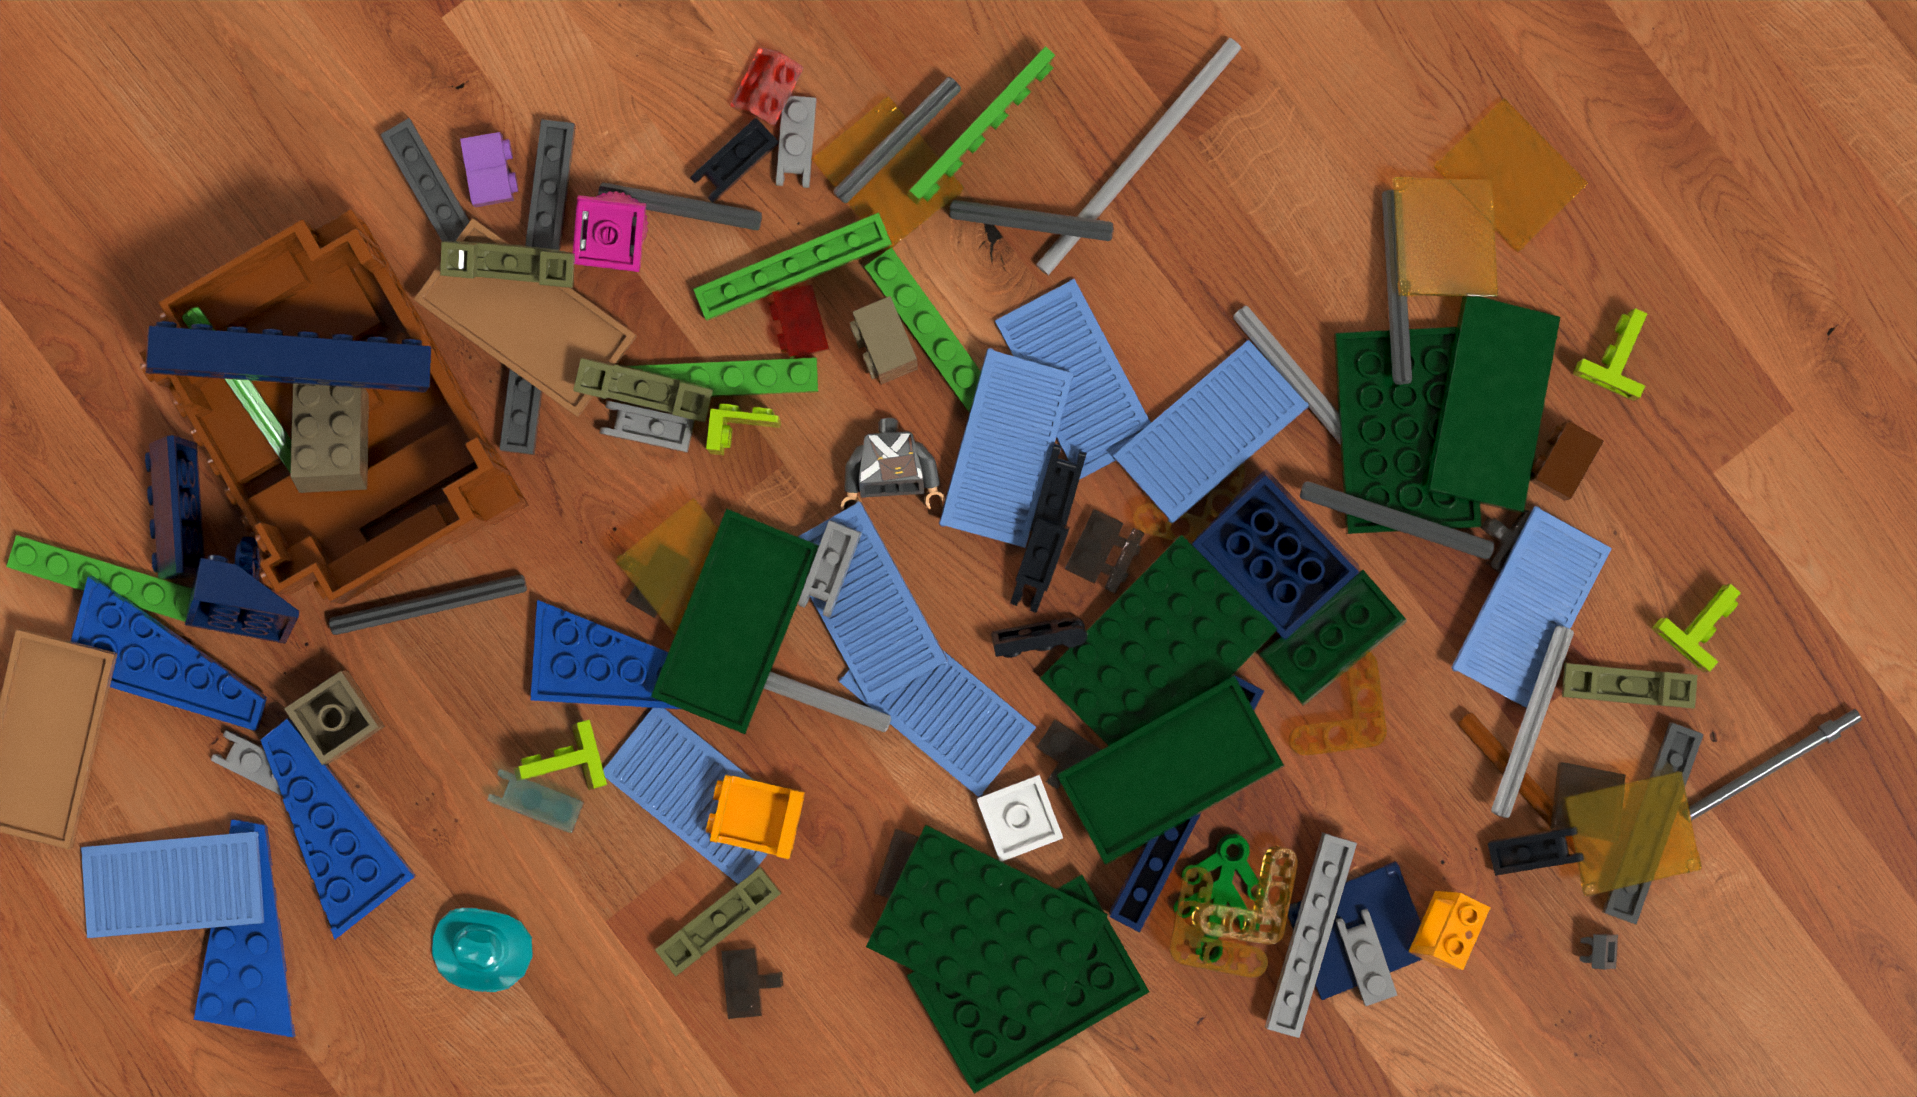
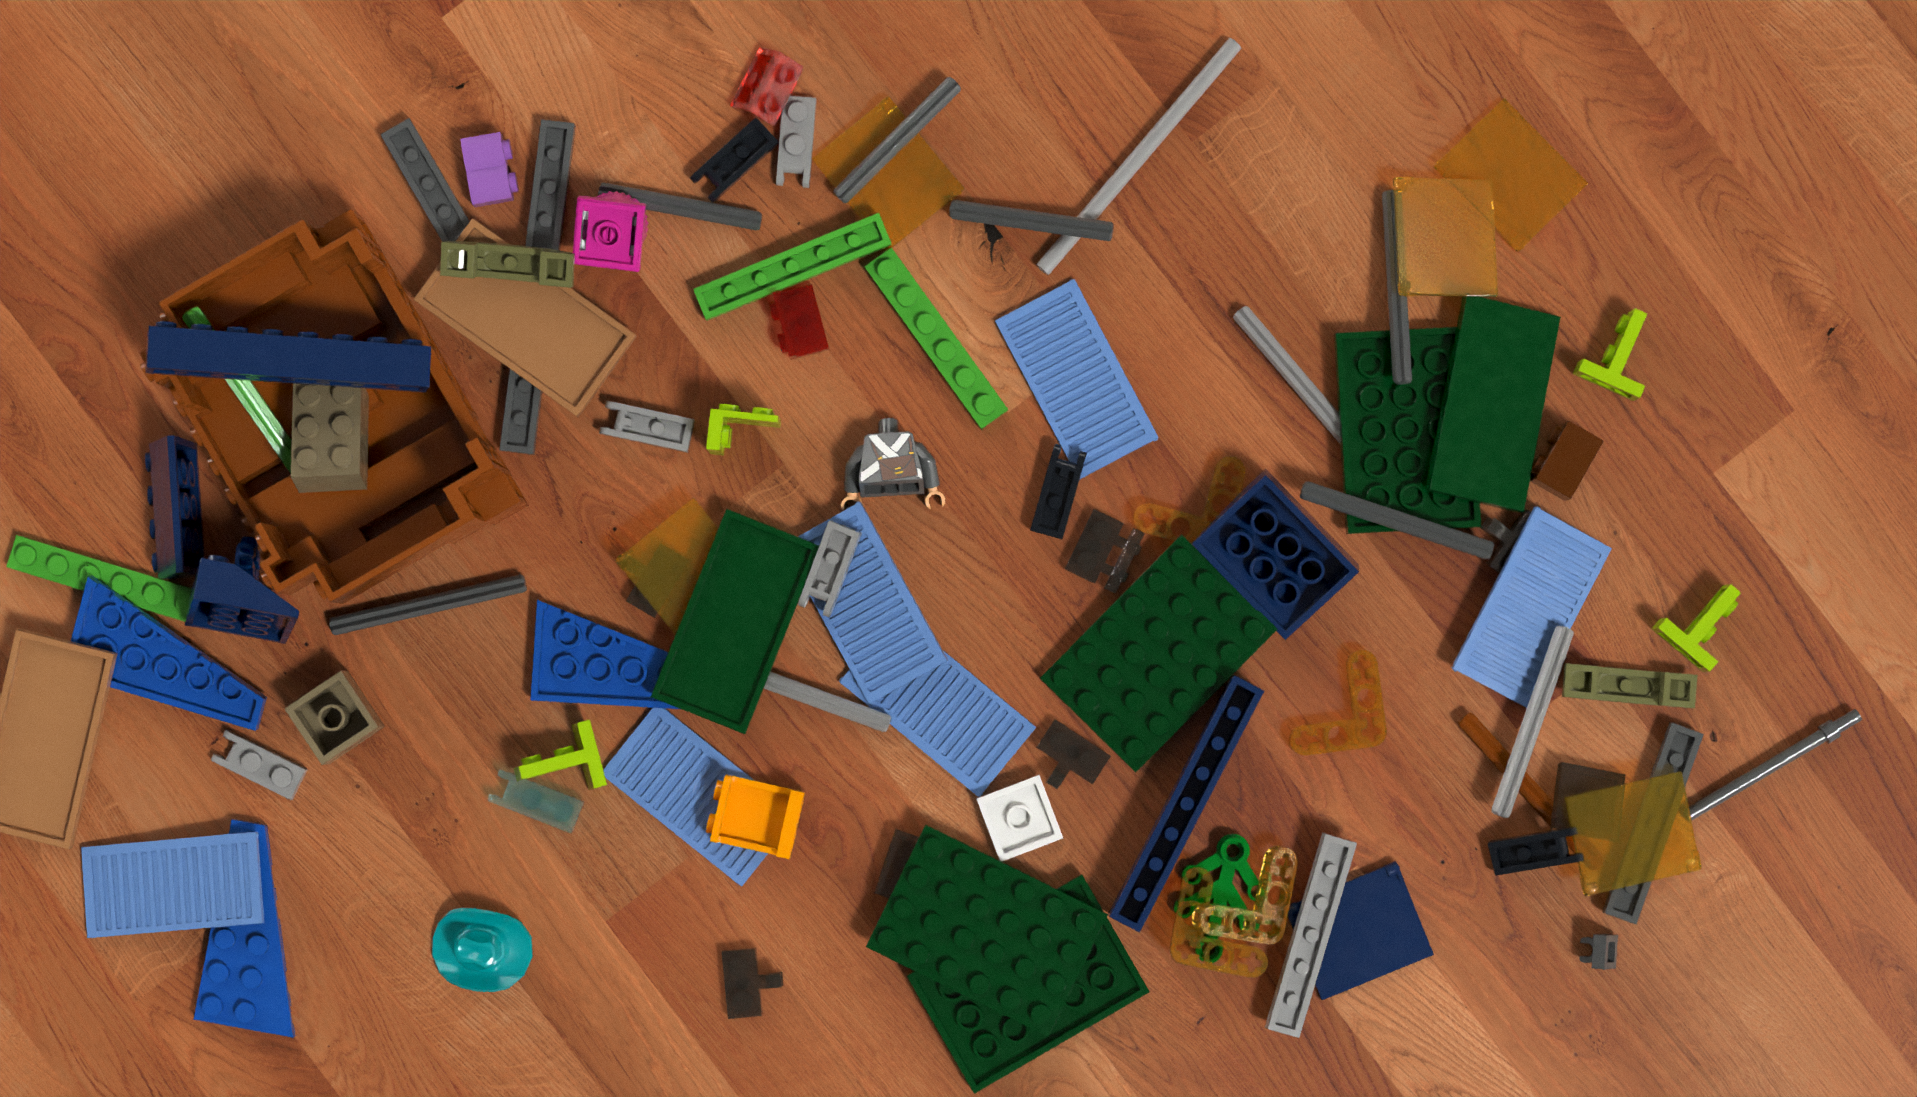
(340, 843): blue wing -> none
(643, 389): olive slope -> none
(718, 921): olive slope -> none
(745, 377): bright green plate -> none
(885, 339): dark tan brick -> none
(992, 117): bright green plate -> none
(1006, 448): medium blue window -> none
(1039, 636): black hinge -> none
(1040, 560): black hinge -> none
(1170, 770): dark green tile -> none
(1210, 431): medium blue window -> none
(1333, 638): dark green tile -> none
(1367, 960): light grey hinge -> none
(1443, 929): light orange window -> none

